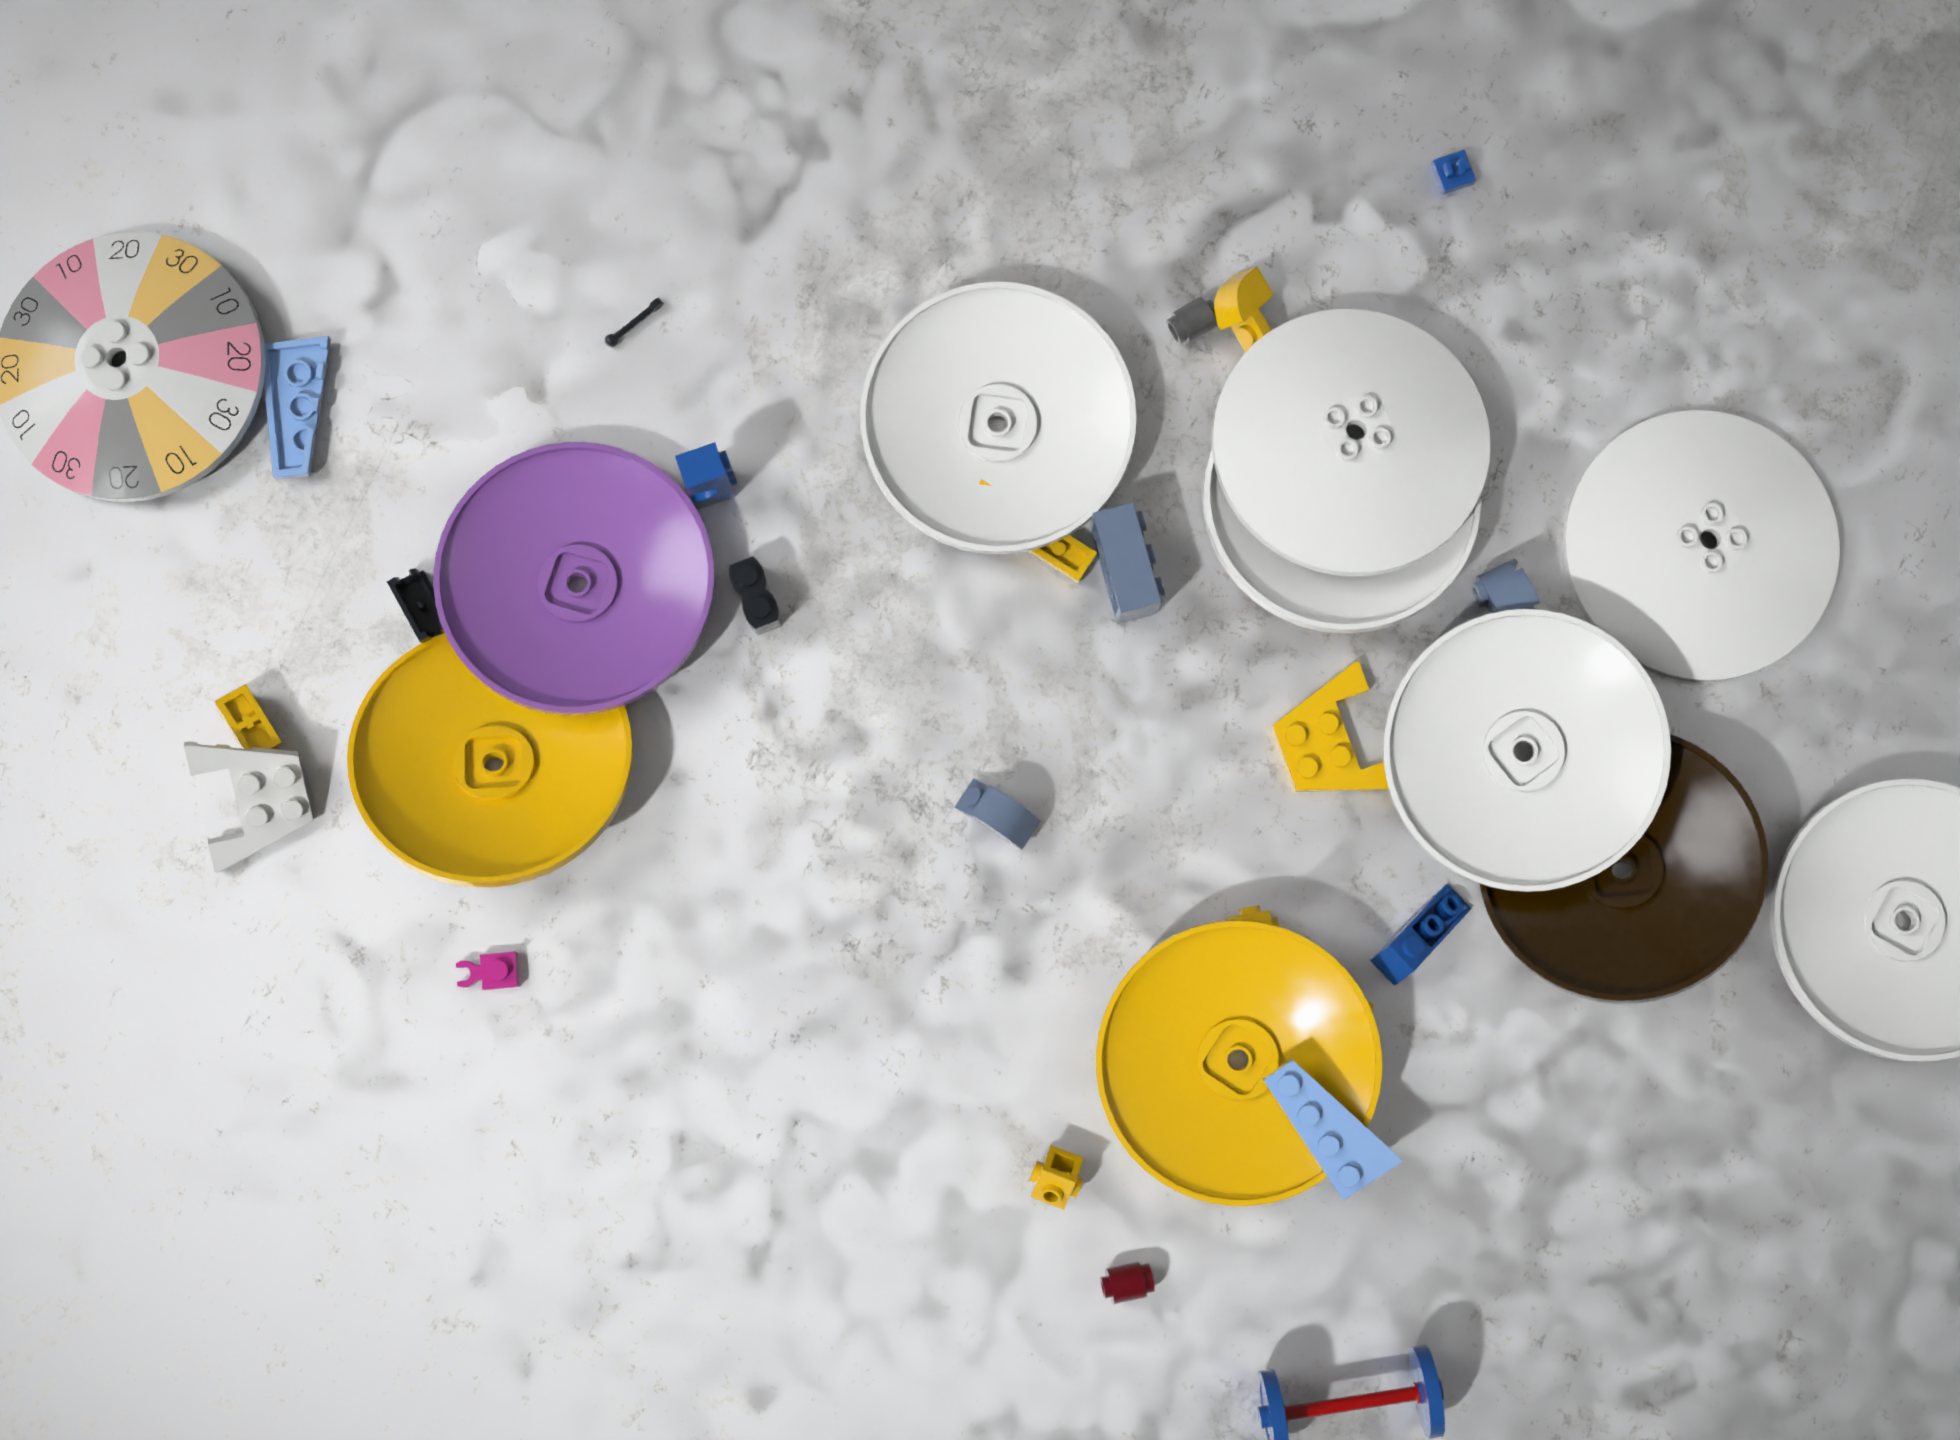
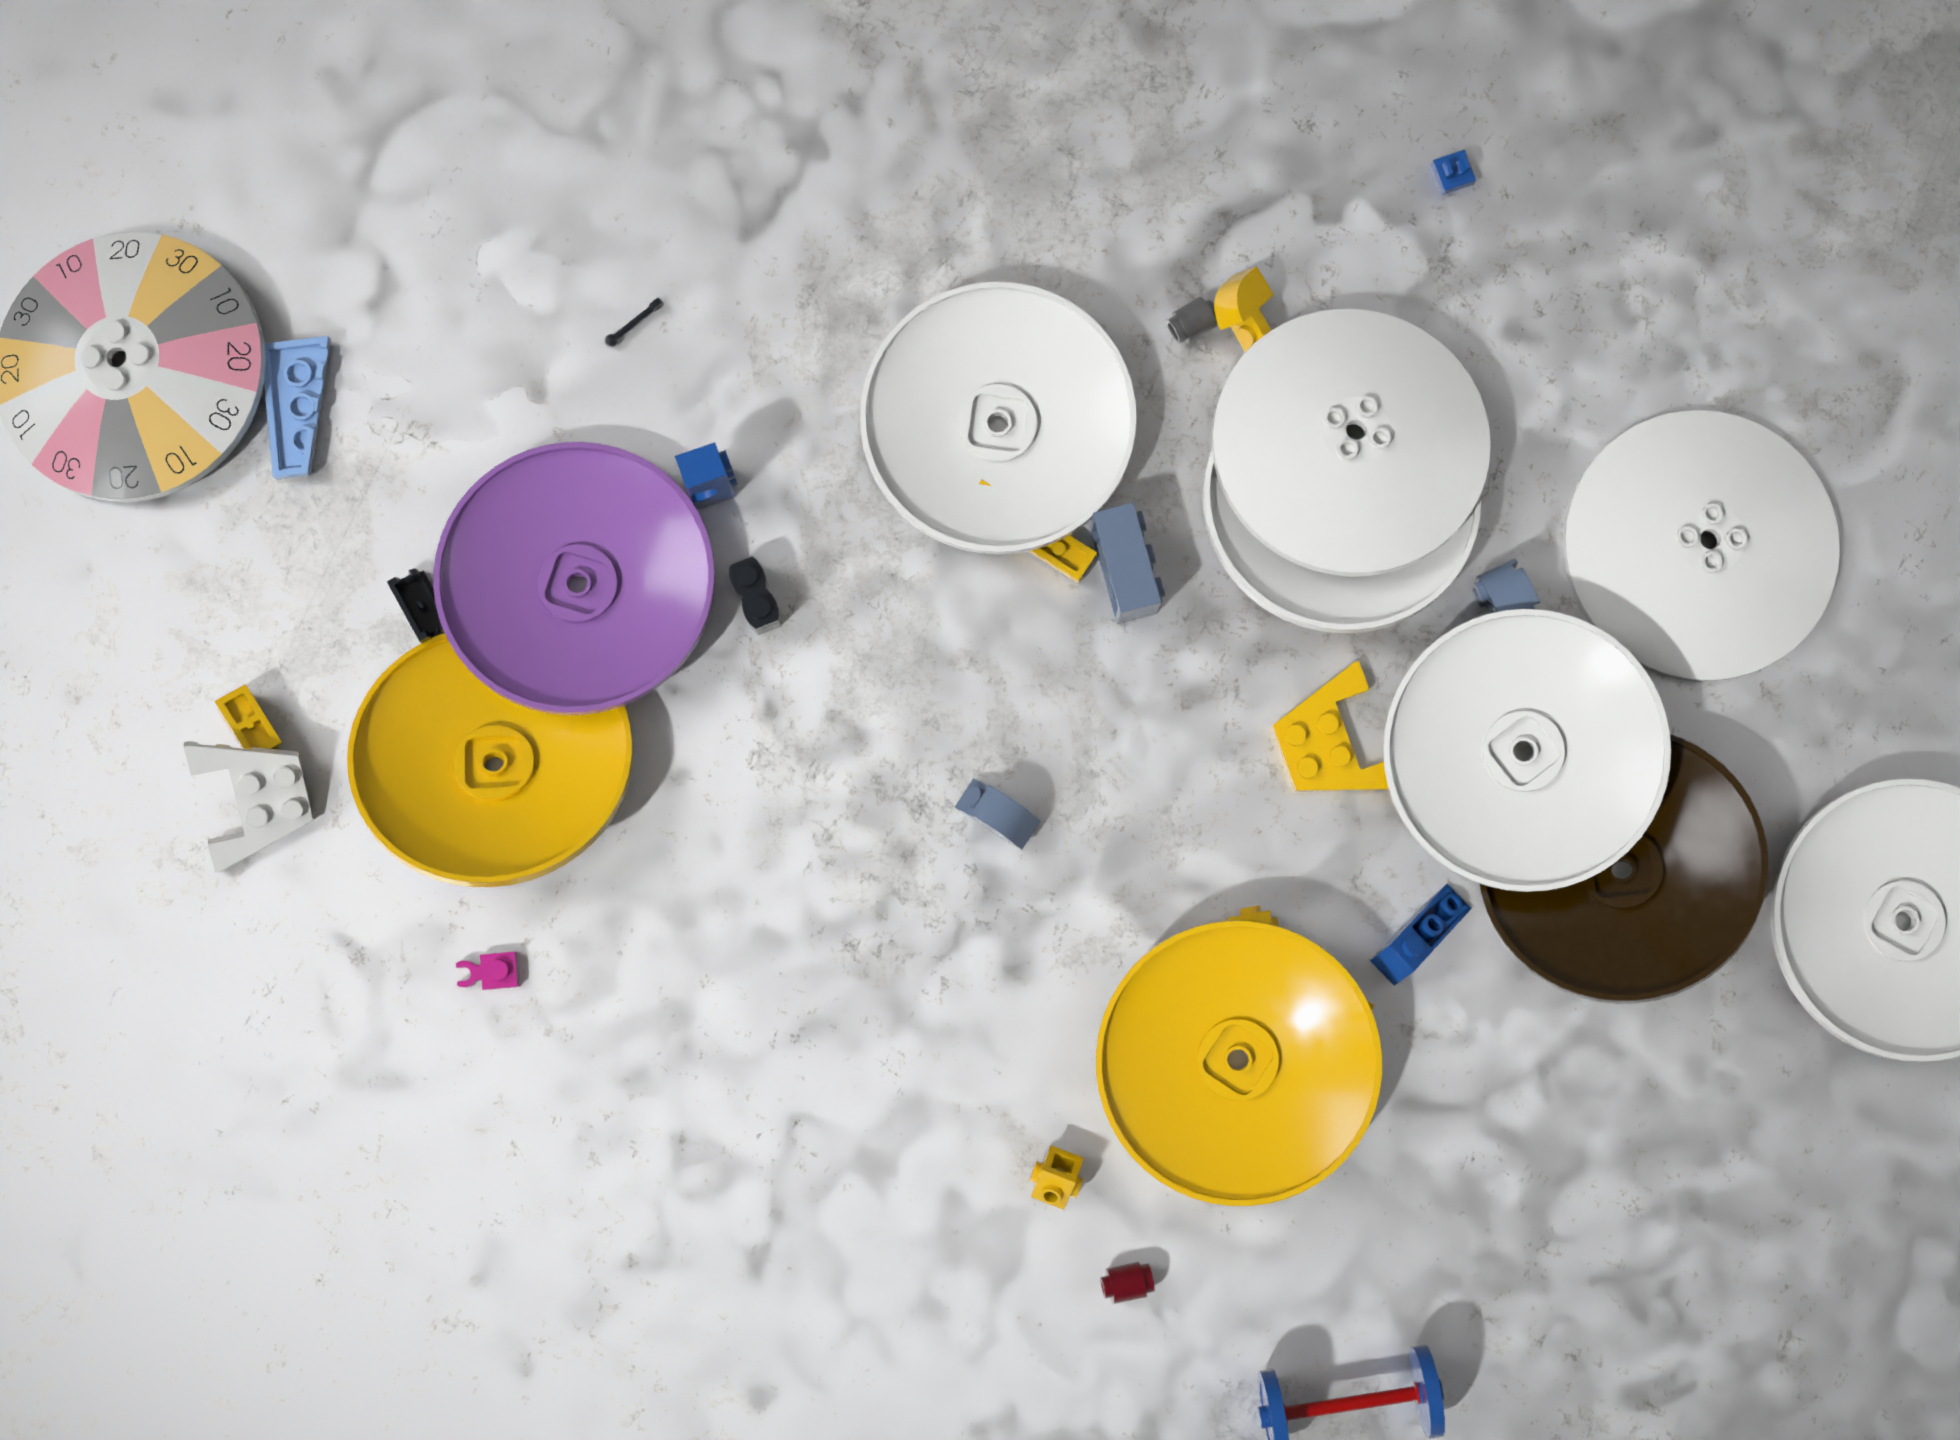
(1334, 1136): light blue wing -> none

